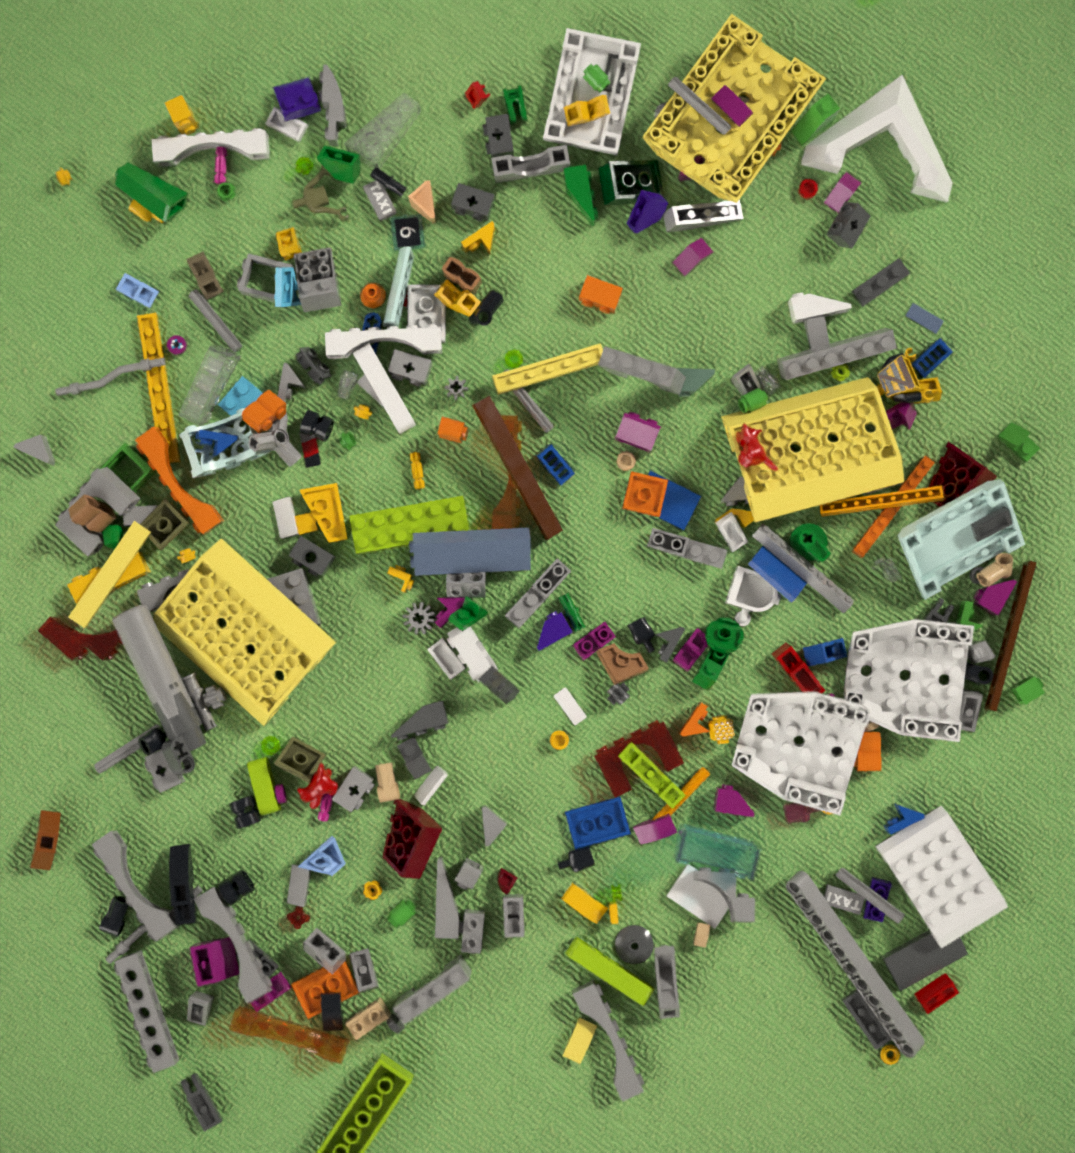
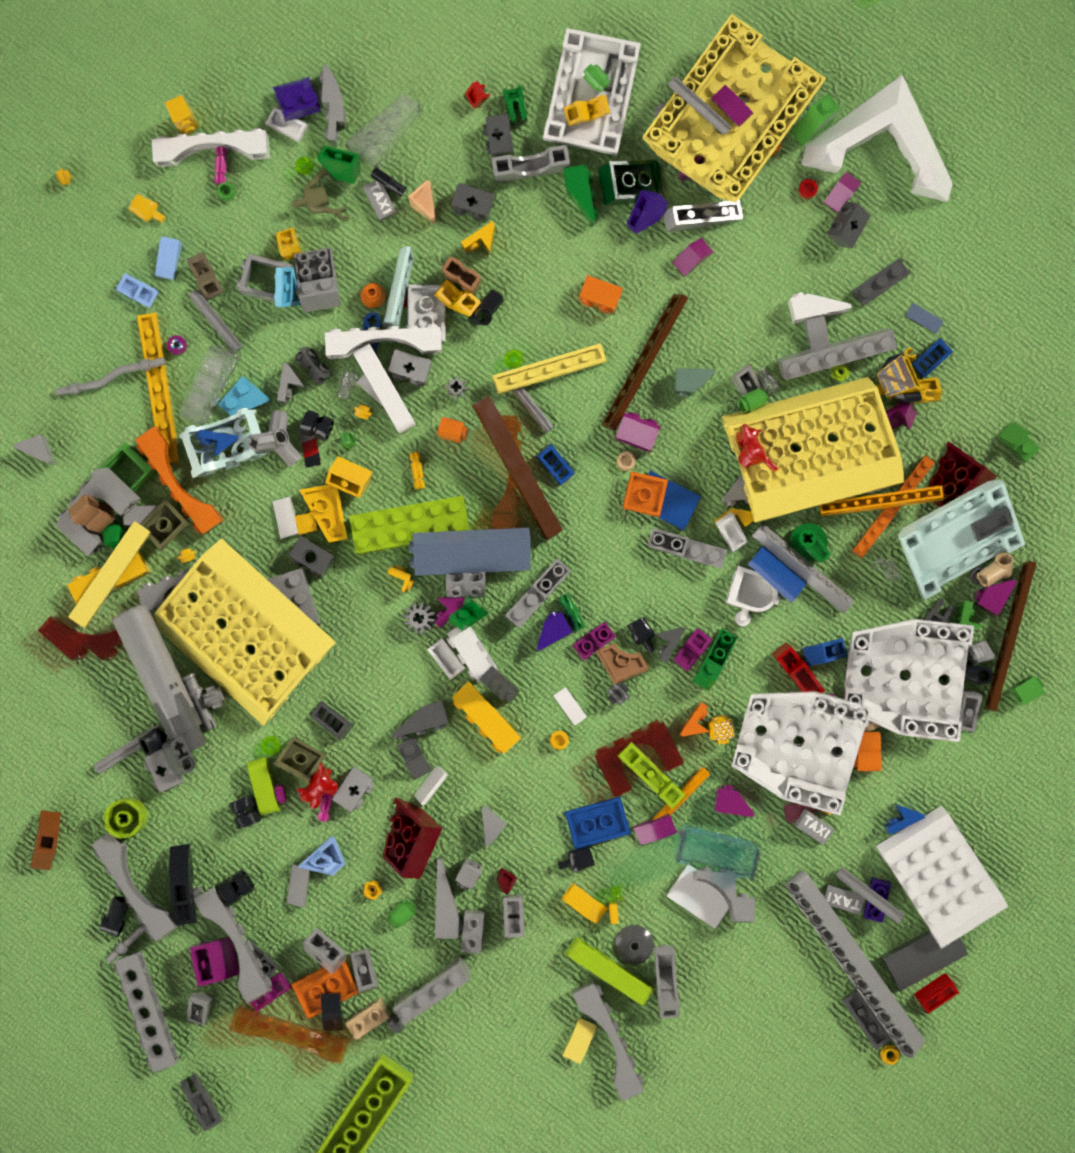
(115, 817): none -> lime brick
(150, 191): green slope -> none
(168, 257): none -> light blue slope
(264, 411): orange brick -> none
(292, 917): clear red plate -> none
(342, 733): none -> dark grey slope
(349, 477): none -> yellow brick
(388, 788): tan piece -> none
(407, 232): piece -> none
(486, 717): none -> yellow brick
(625, 364): light grey arch -> none
(644, 361): none -> reddish brown tile
(701, 934): tan piece -> none
(722, 644): green tile -> none
(814, 827): none -> light grey tile

